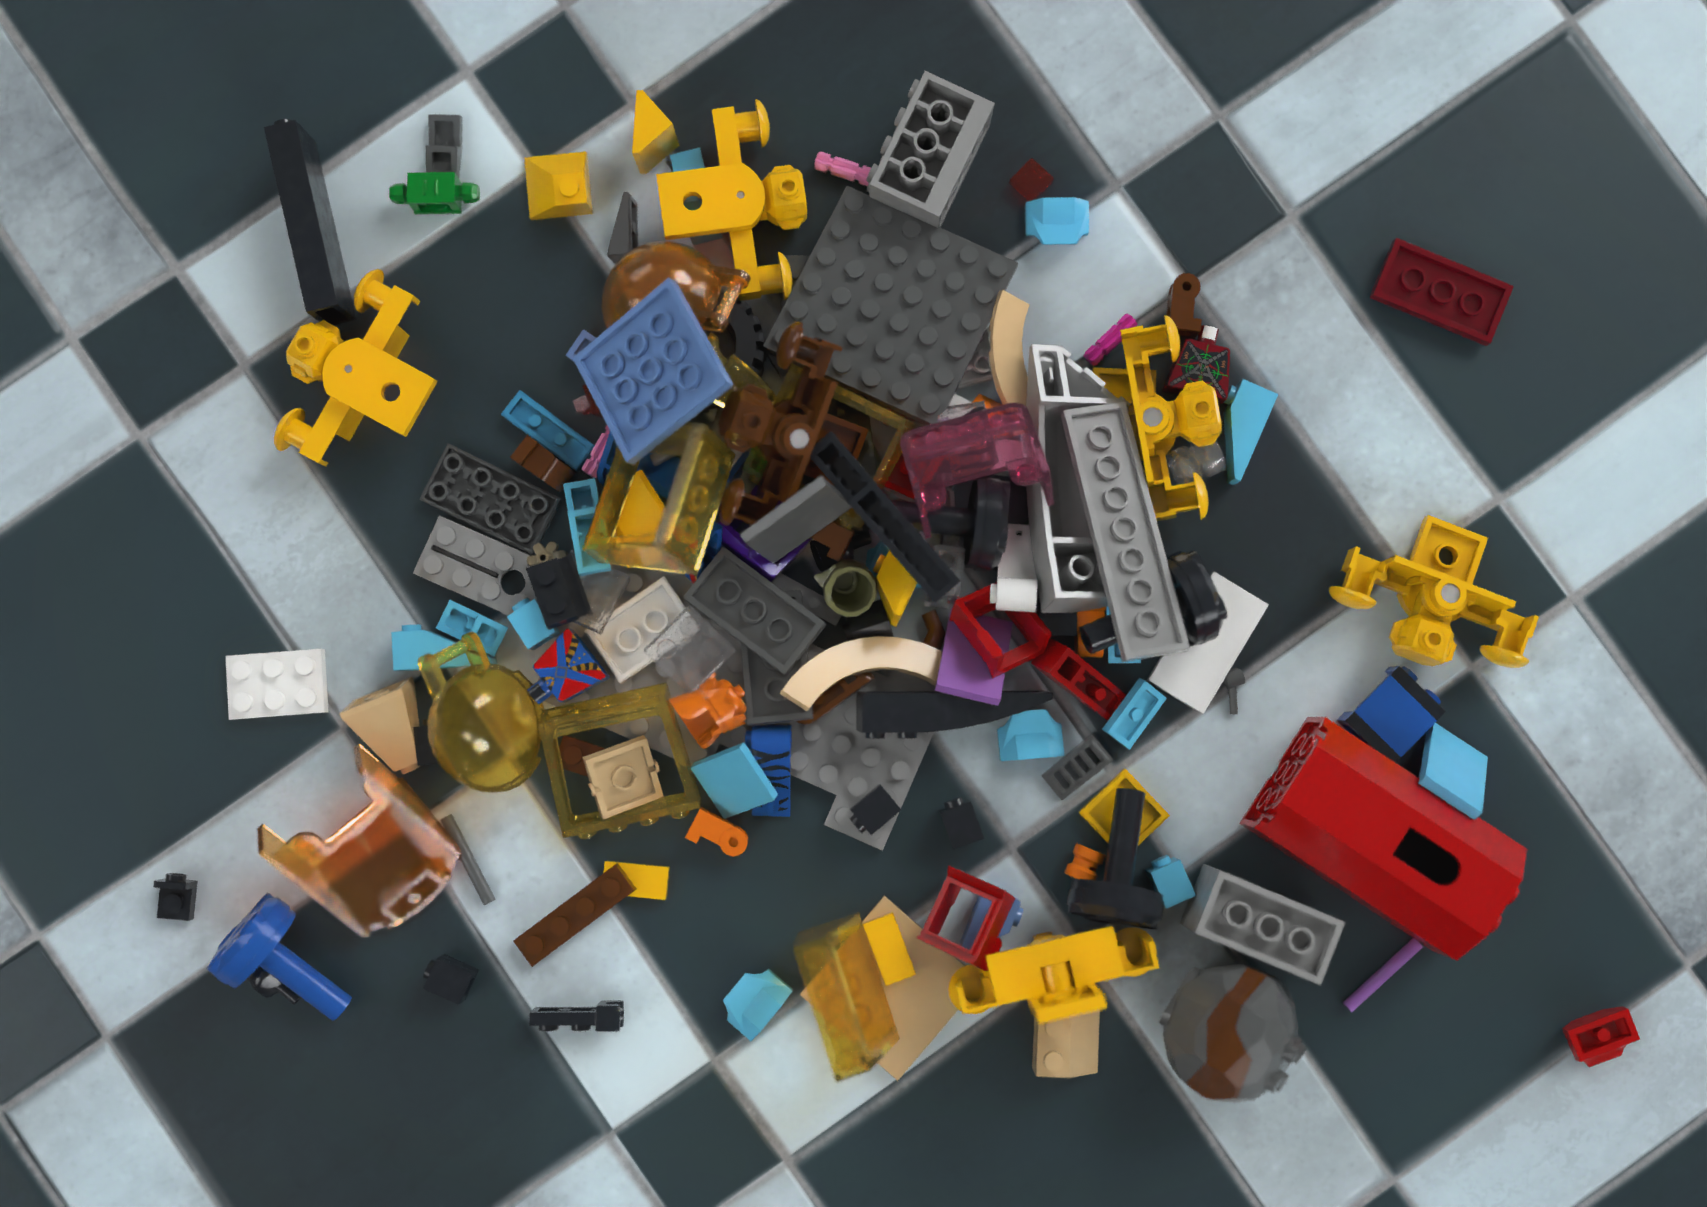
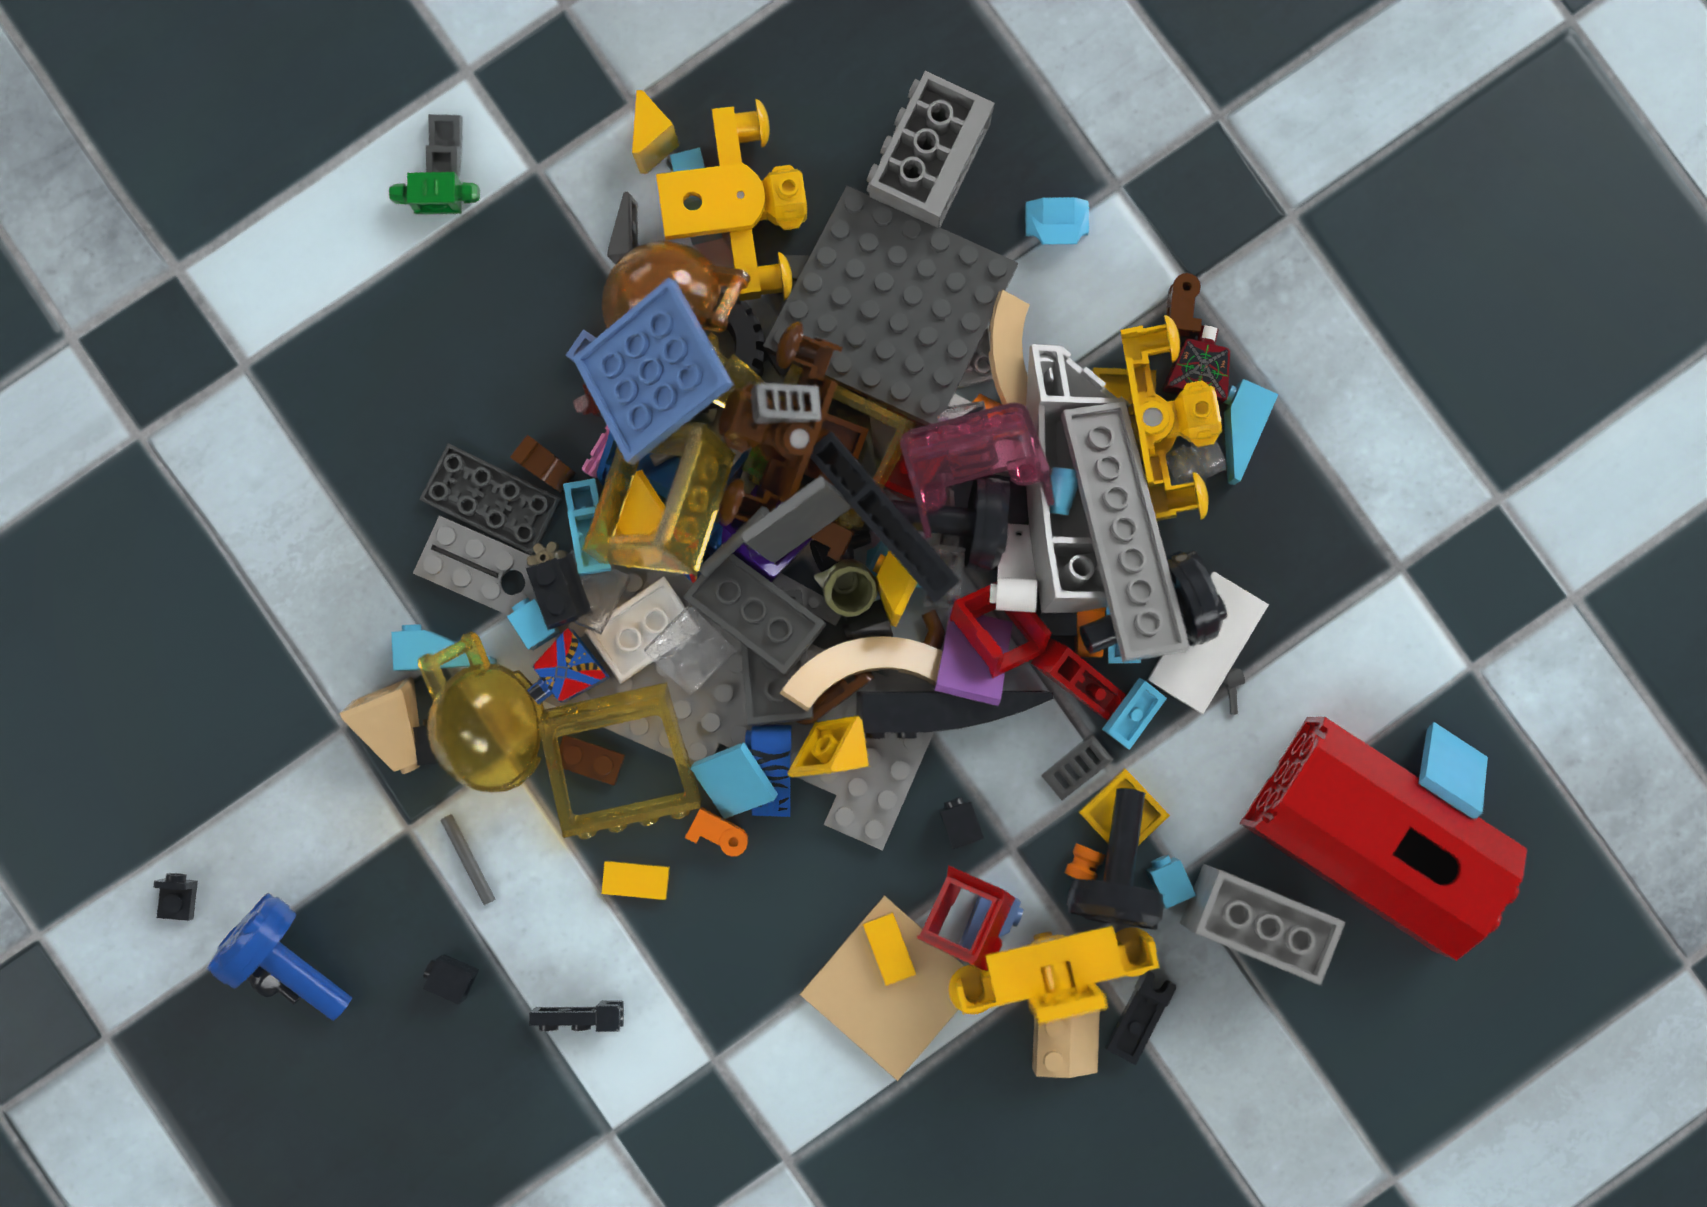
(276, 684): white plate -> none
(309, 222): black brick -> none
(355, 373): yellow piece -> none
(377, 864): clear orange windscreen -> none
(460, 620): medium azure slope -> none
(548, 430): dark azure tile -> none
(558, 185): yellow slope -> none
(574, 914): reddish brown plate -> none
(623, 777): tan plate -> none
(711, 709): orange hat -> none
(730, 545): none -> dark grey bar
(755, 1001): medium azure slope -> none
(763, 415): none -> slope
(832, 748): none -> yellow slope
(842, 168): bright pink axle -> none
(846, 995): clear yellow windscreen -> none
(874, 810): black brick -> none
(1030, 736): medium azure slope -> none
(1031, 180): clear red tile -> none
(1064, 490): none -> medium azure cone
(1109, 340): dark pink axle -> none
(1140, 1018): none -> black plate
(1232, 1032): dark grey rock -> none
(1382, 975): medium lavender bar -> none
(1394, 714): blue panel -> none
(1436, 596): yellow piece -> none
(1441, 291): dark red plate -> none
(1601, 1035): red slope -> none

